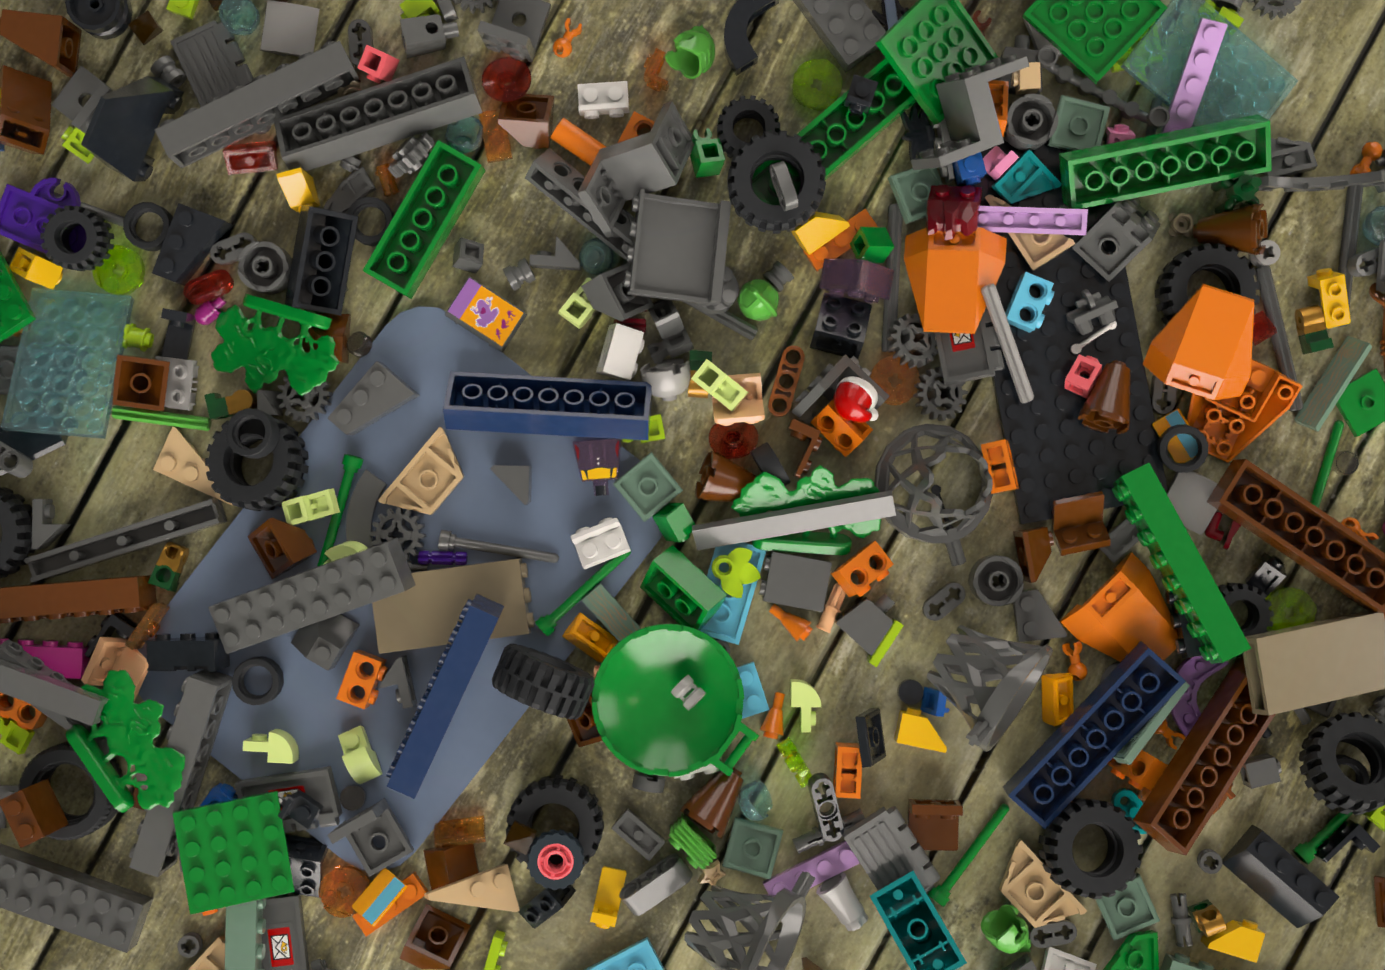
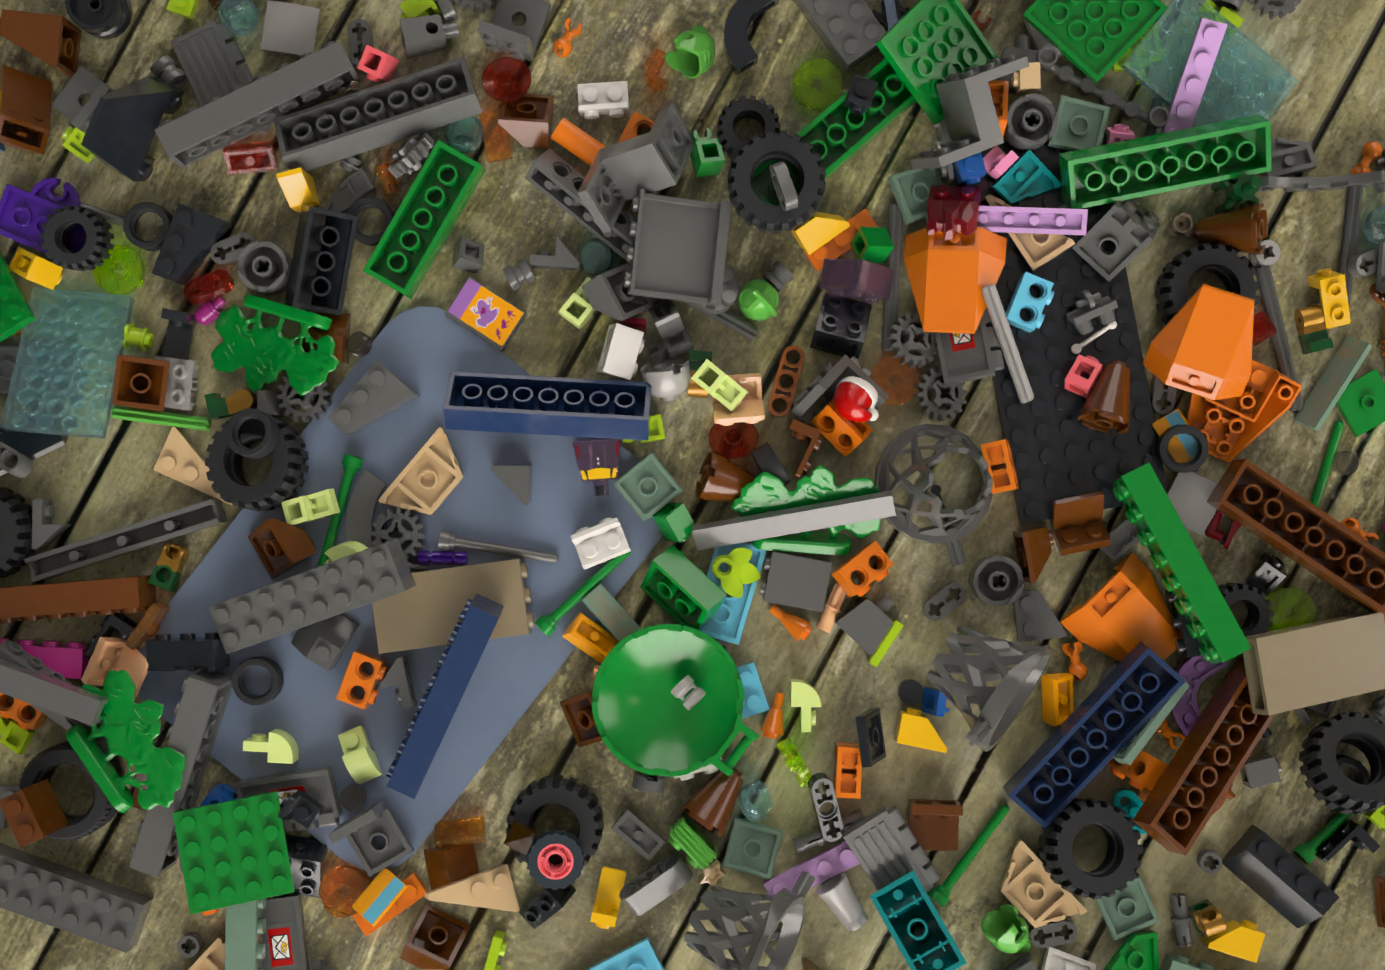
(146, 27): dark brown slope -> none
(543, 681): black tyre -> none
(919, 132): black piece -> none

